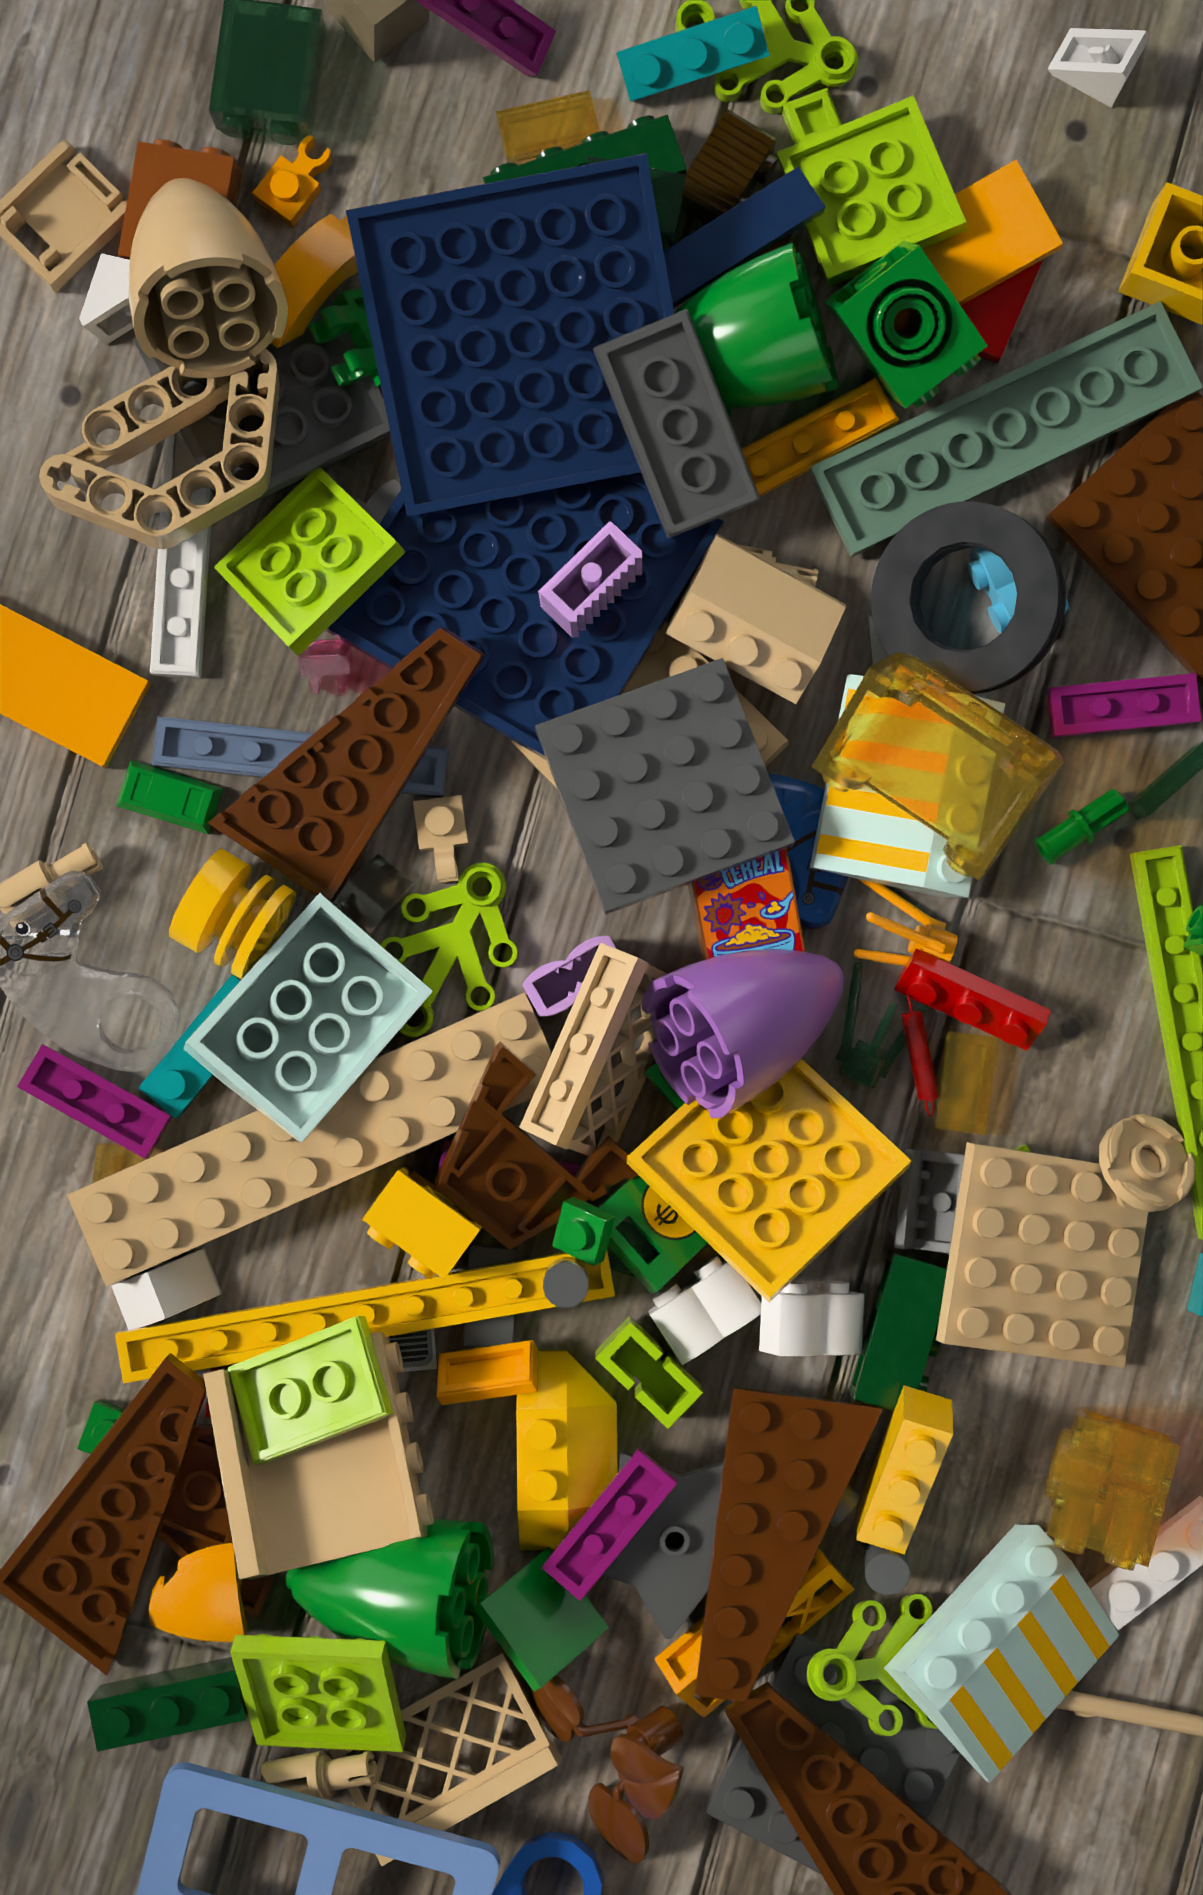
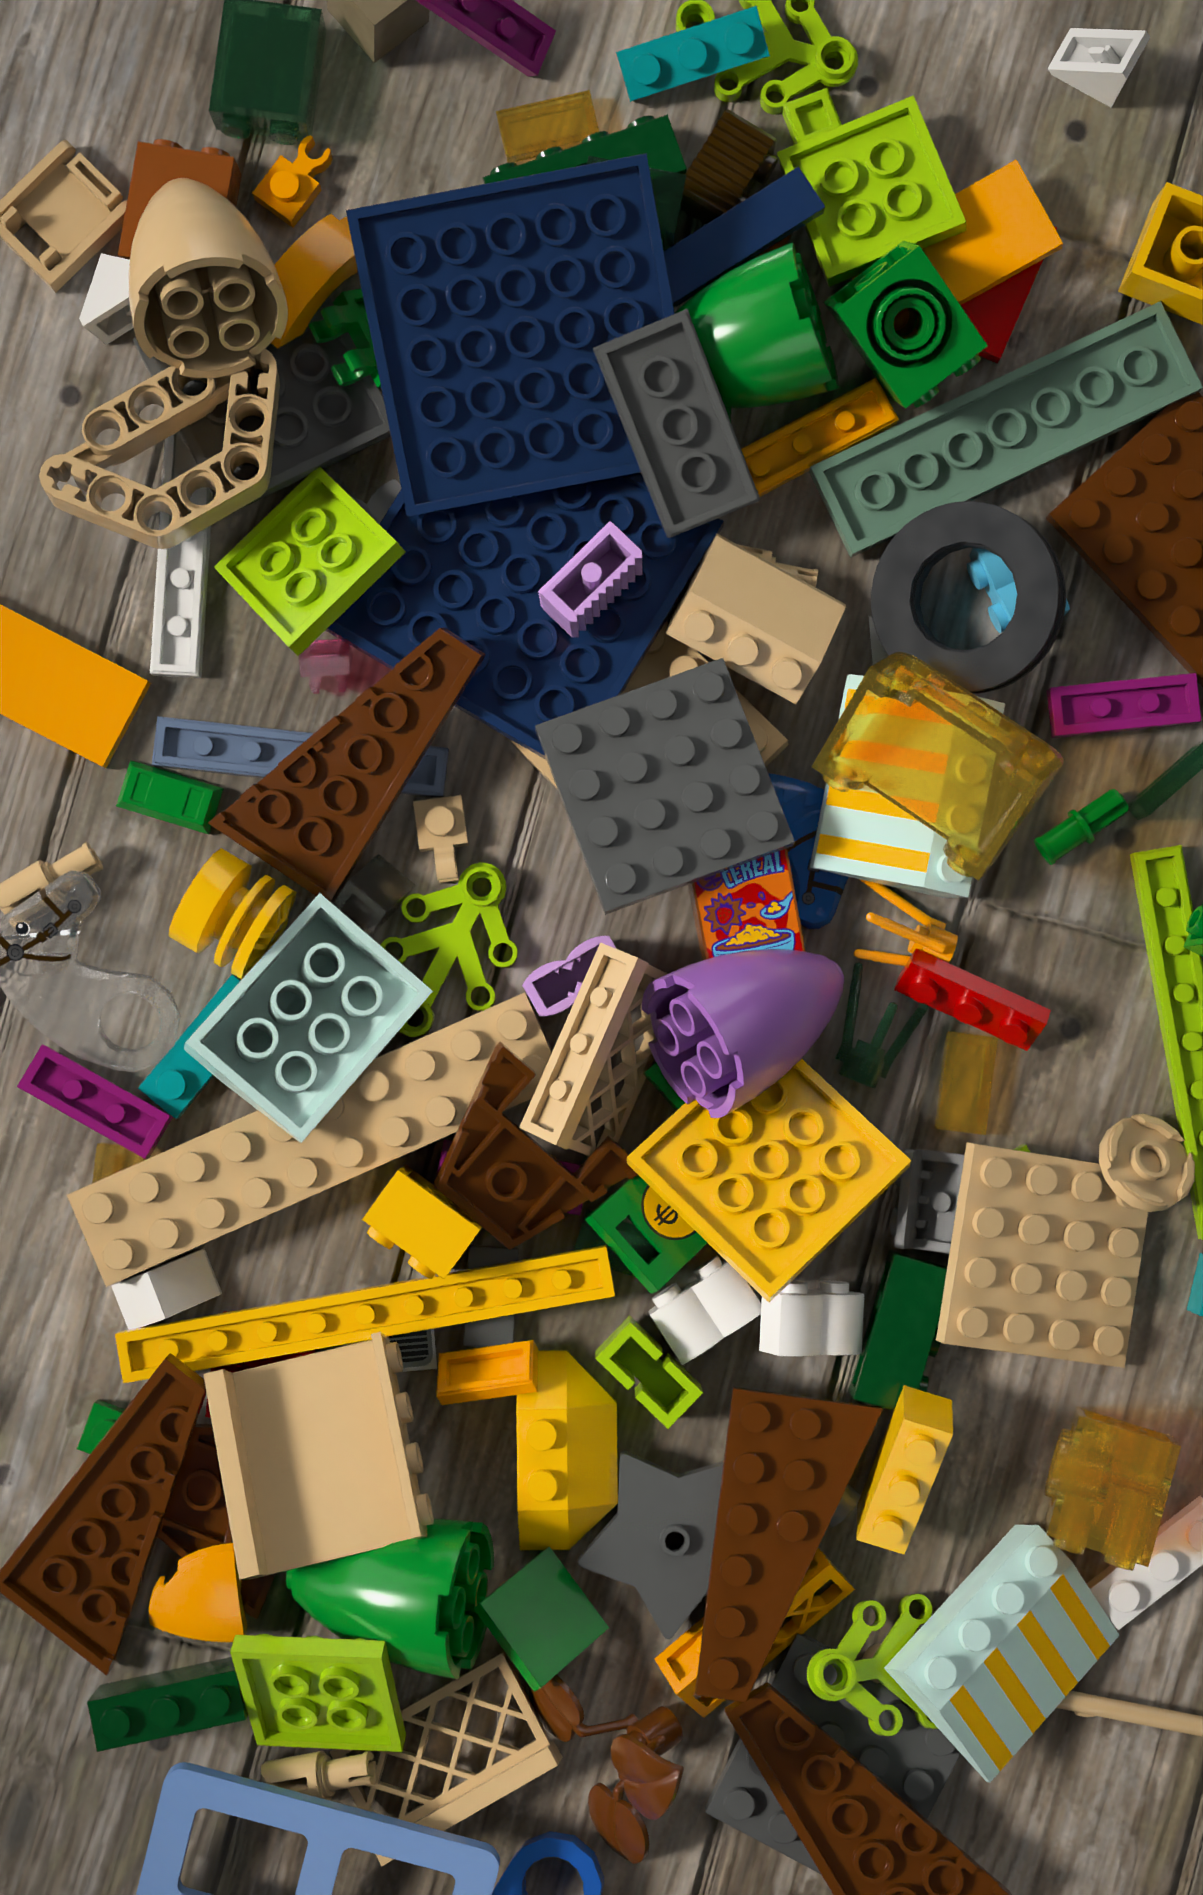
(310, 1390): lime tile -> none
(566, 1282): dark grey piece -> none
(583, 1231): green plate -> none
(609, 1524): magenta plate -> none
(886, 1570): dark grey piece -> none
(920, 1056): red piece -> none

